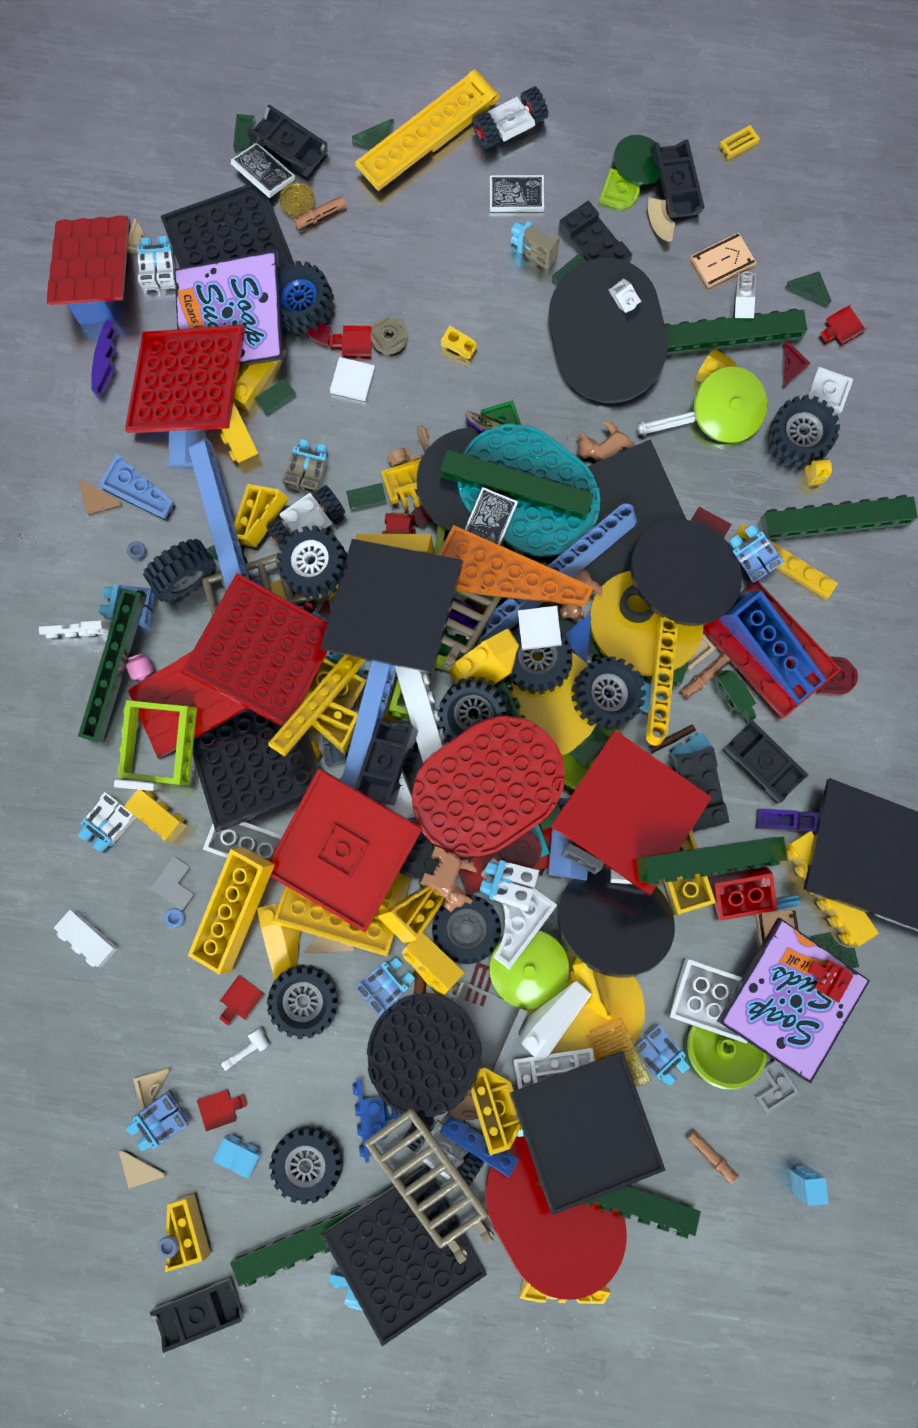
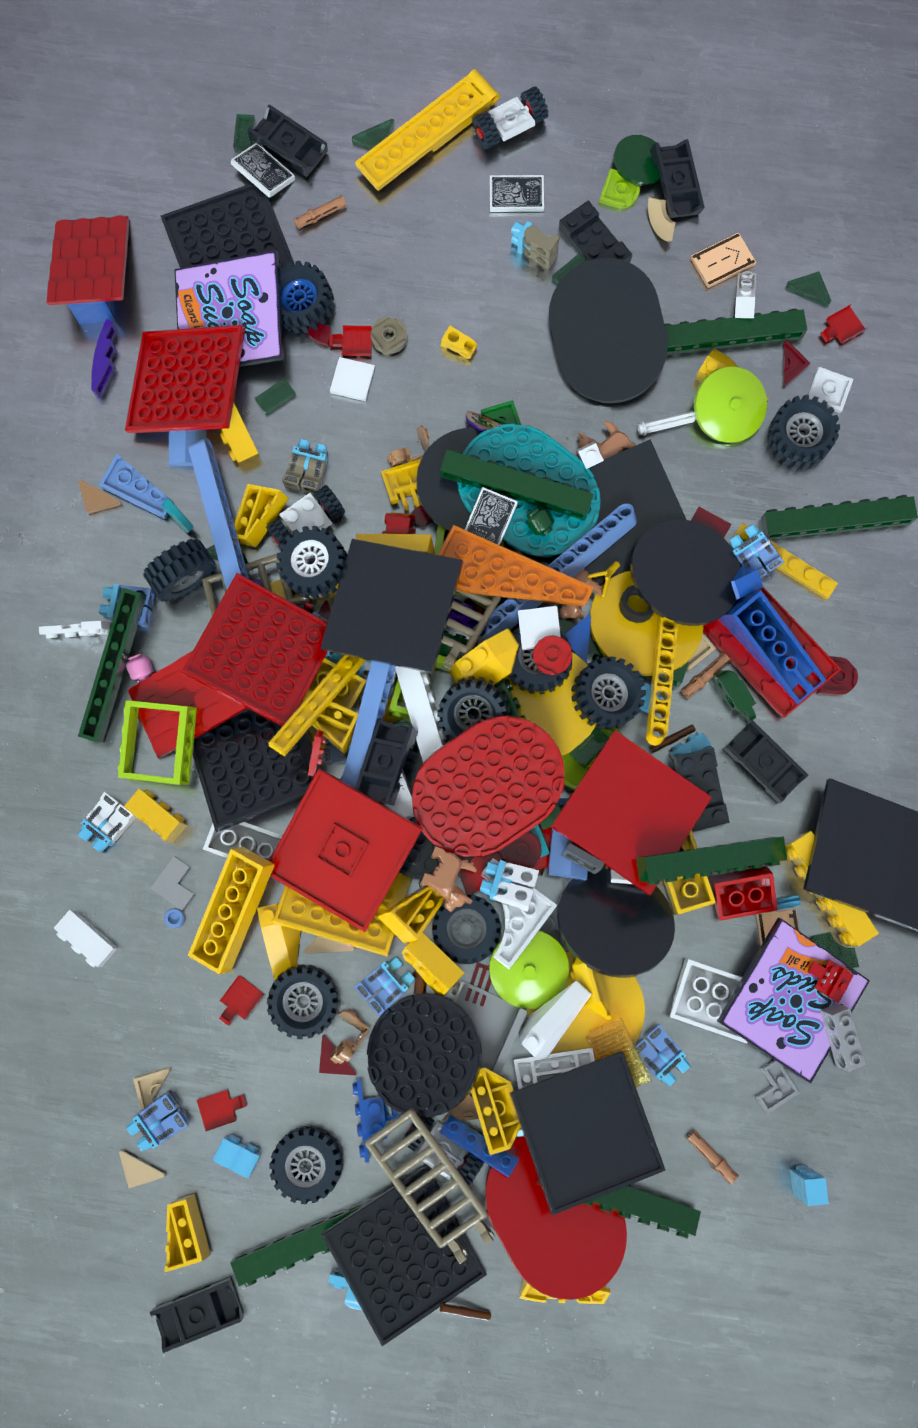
(134, 237): tan tile -> none
(136, 551): sand blue tile -> none
(137, 784): white tile -> none
(156, 263): hips -> none
(168, 1246): sand blue tile -> none
(177, 515): none -> teal tile
(251, 382): yellow wedge -> none
(258, 1041): white brick -> none
(297, 199): clear yellow tile -> none
(317, 753): none -> piece
(328, 1066): none -> dark red tile
(345, 1049): none -> medium nougat piece
(366, 496): clear green tile -> none
(465, 1311): none -> reddish brown piece
(540, 521): none -> dark green head
(552, 655): none -> red tile
(590, 455): none -> white brick
(608, 573): none -> yellow plant
(624, 295): white brick -> none
(724, 1060): lime dish -> none
(727, 149): yellow tile -> none
(746, 581): none -> blue slope
(787, 820): dark purple slope -> none
(818, 471): yellow leg -> none
(843, 1037): none -> light grey brick

